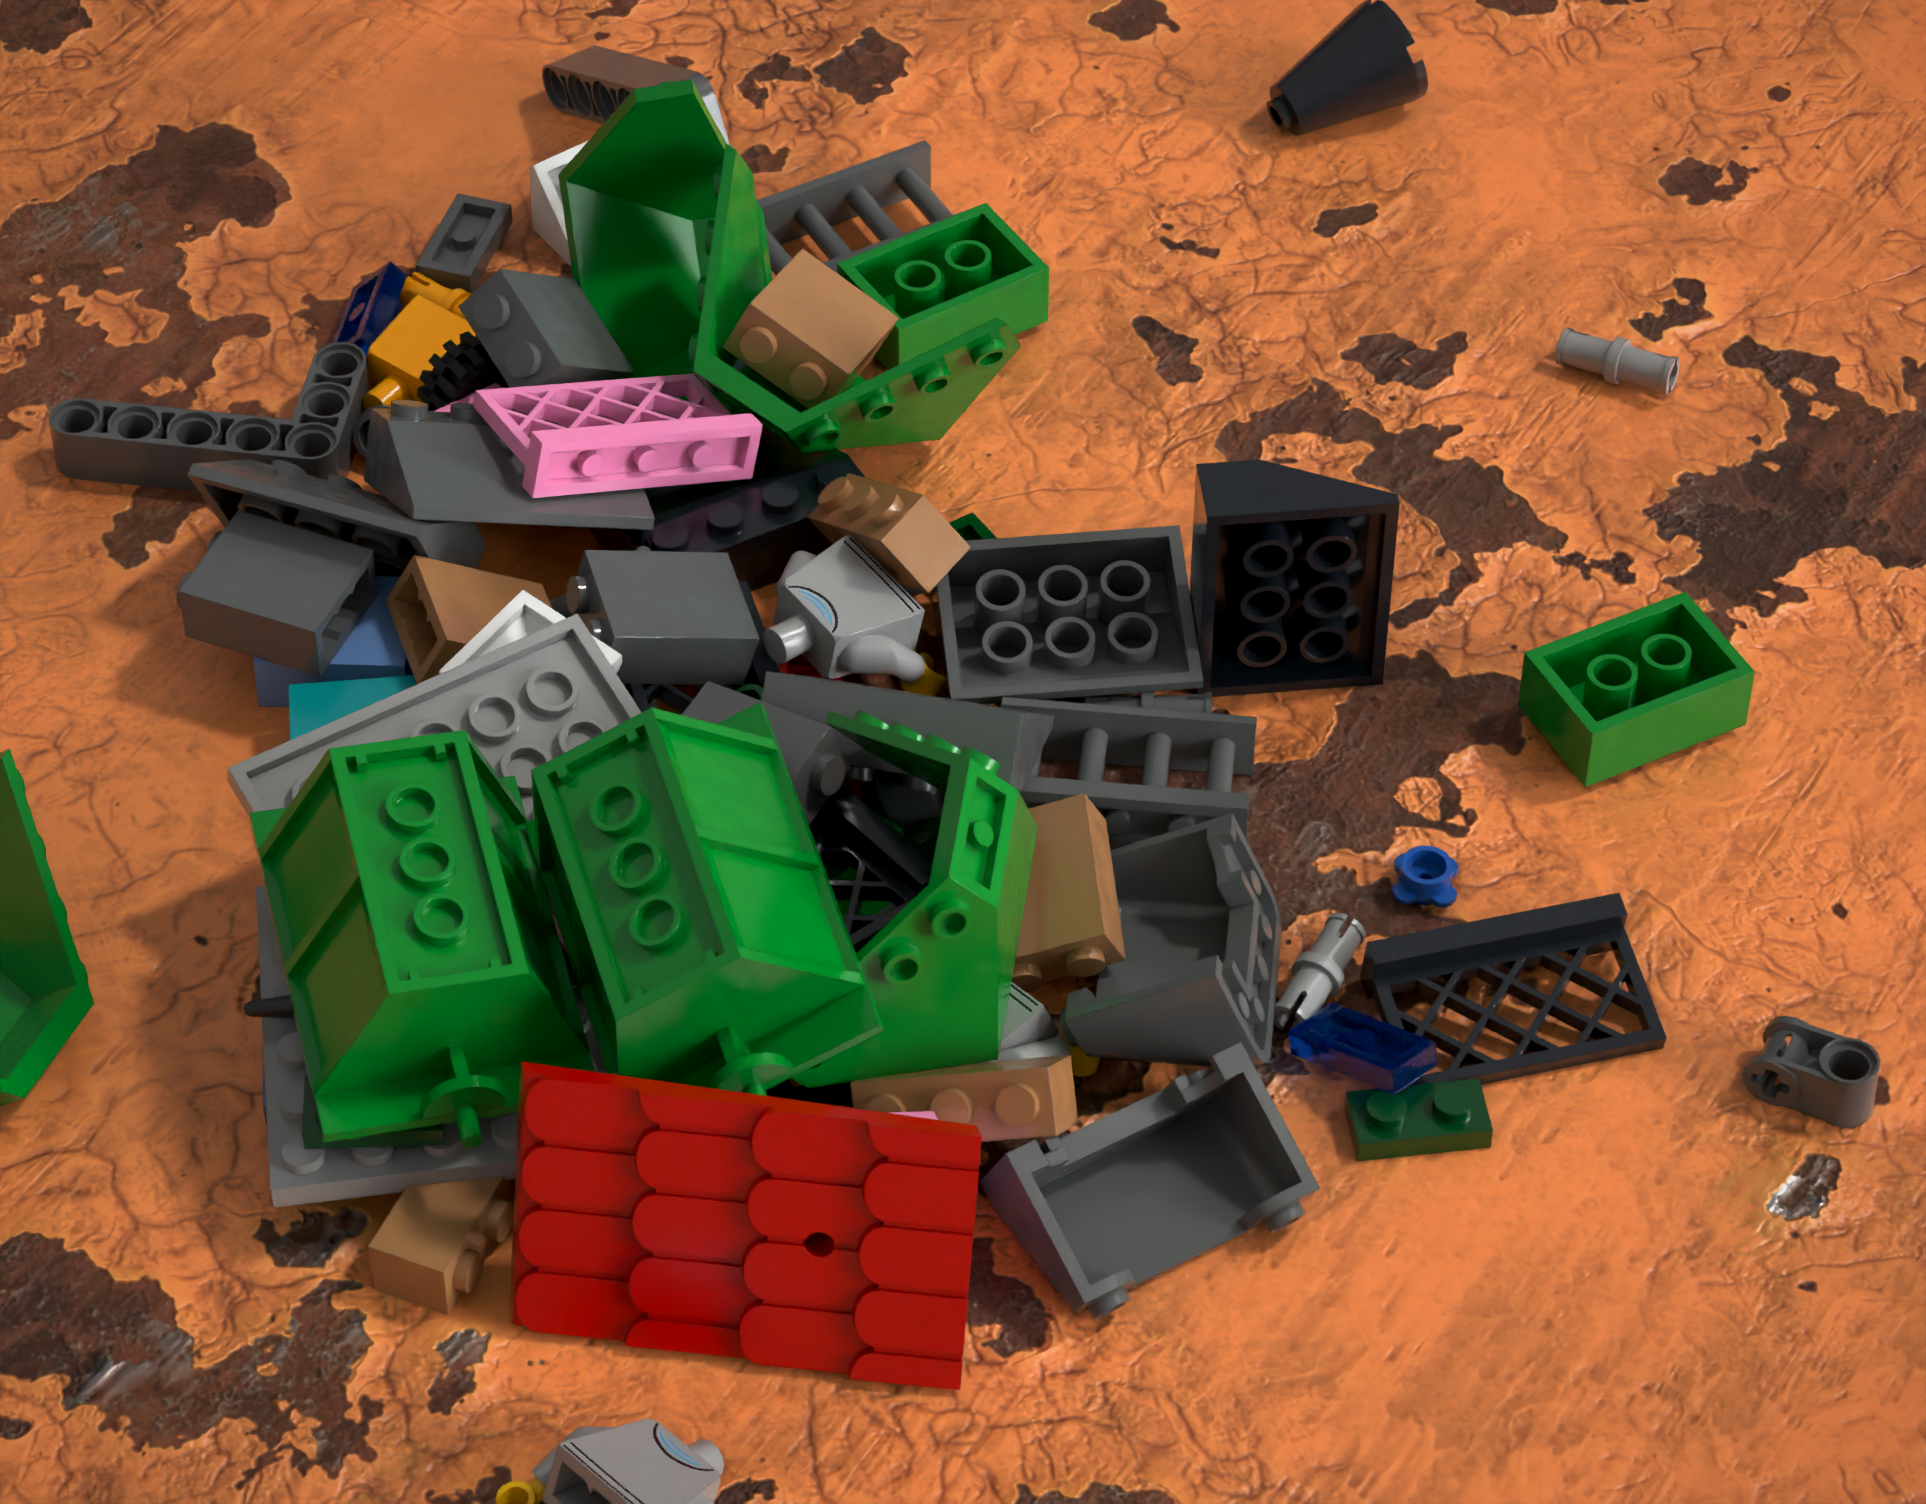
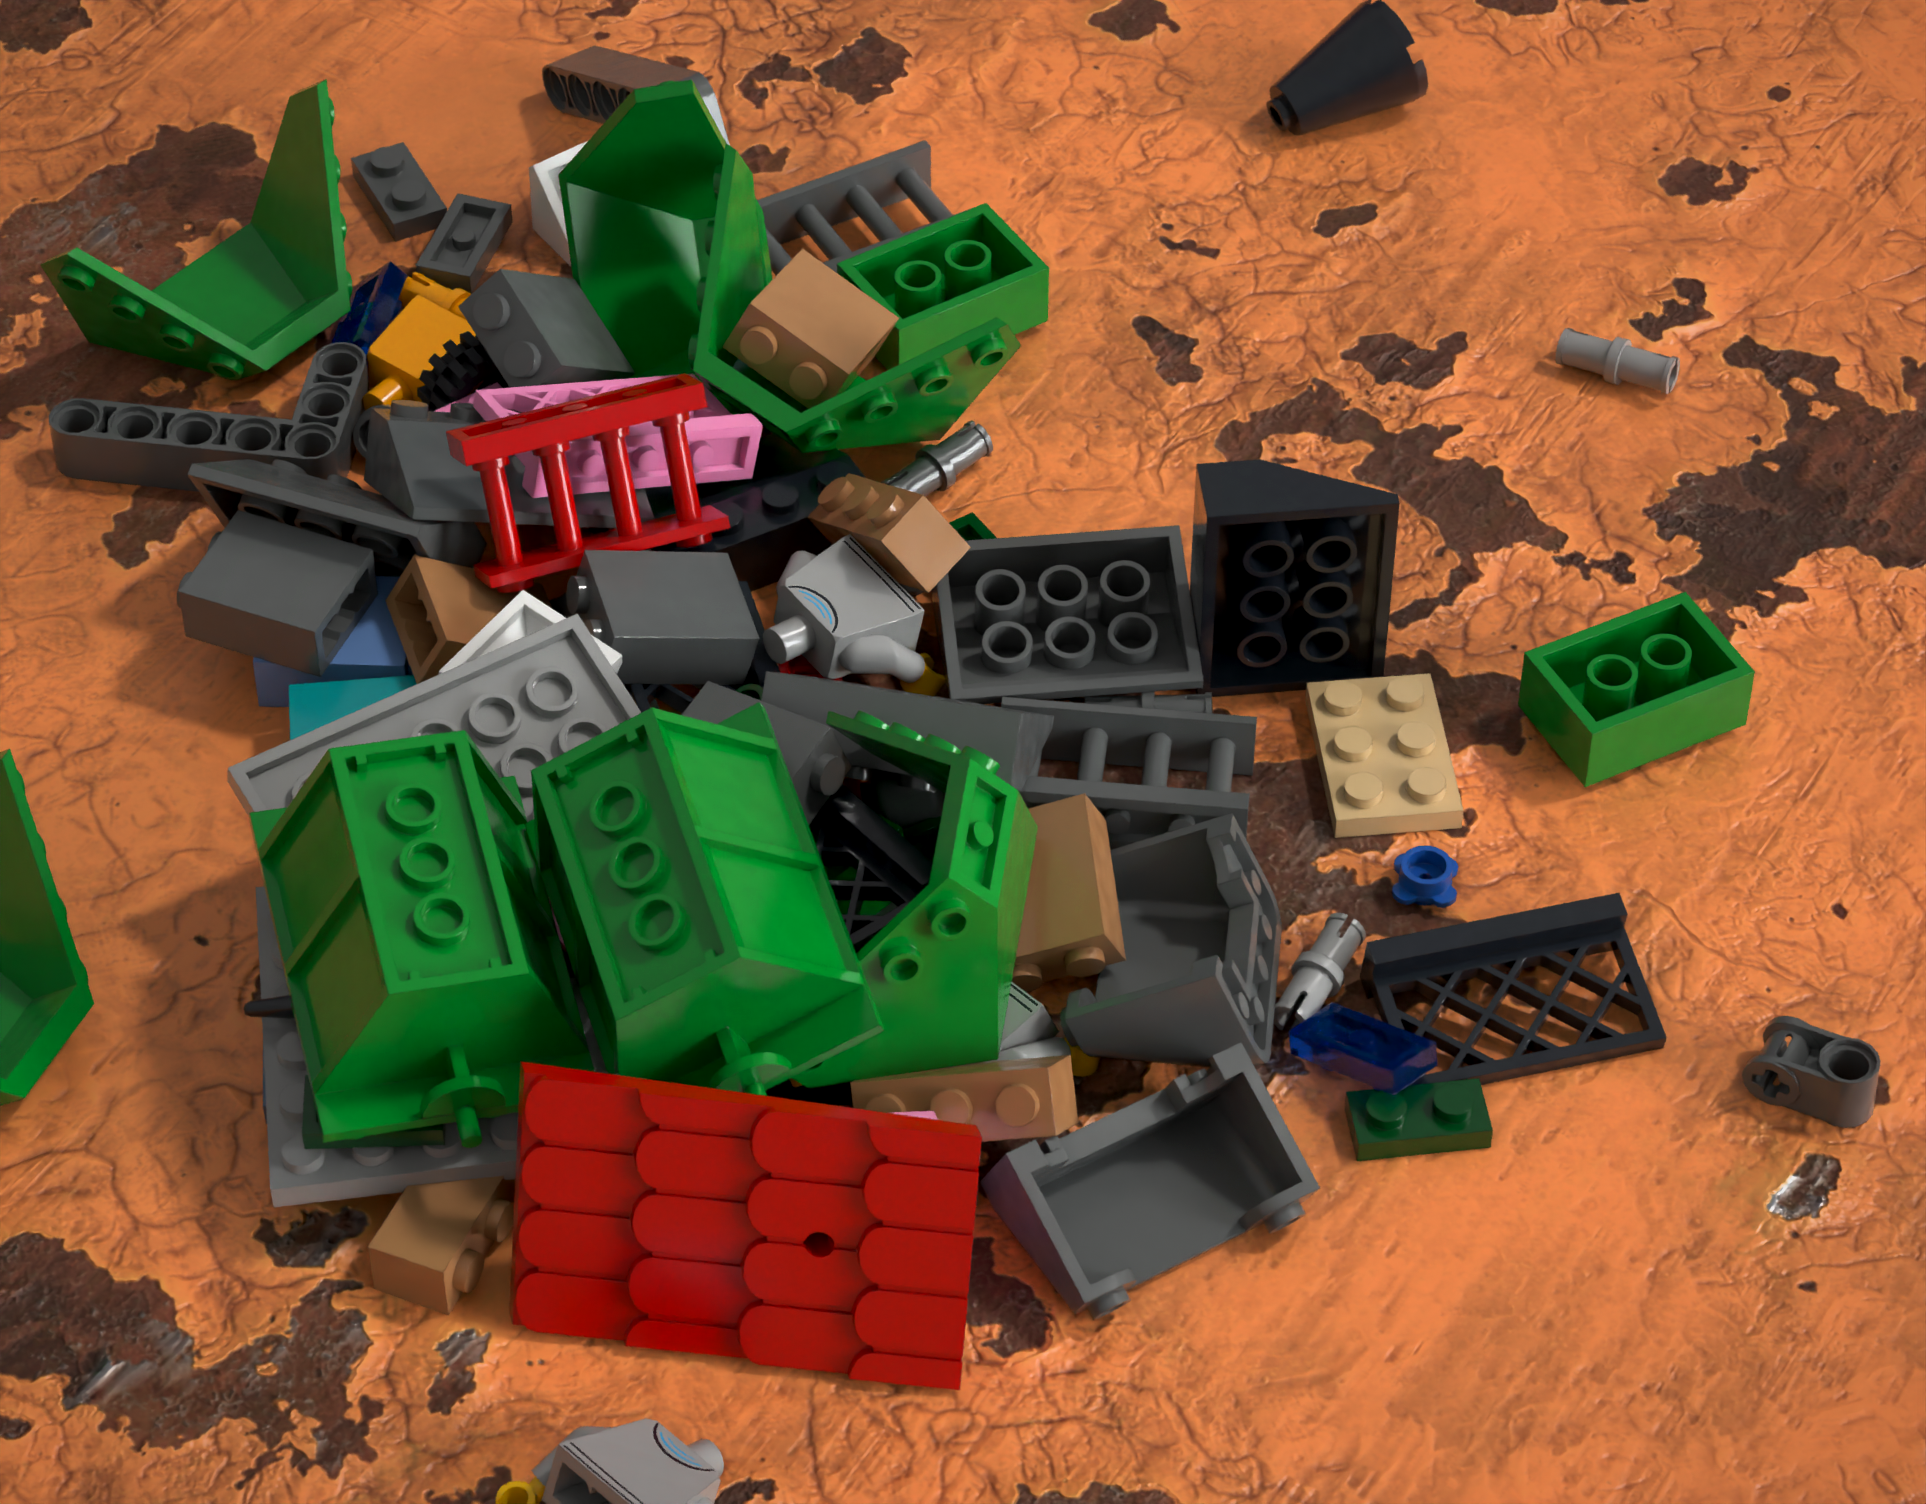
(251, 293): none -> green piece
(398, 191): none -> dark grey plate
(548, 436): none -> red fence
(938, 465): none -> dark grey pin
(1383, 755): none -> tan plate

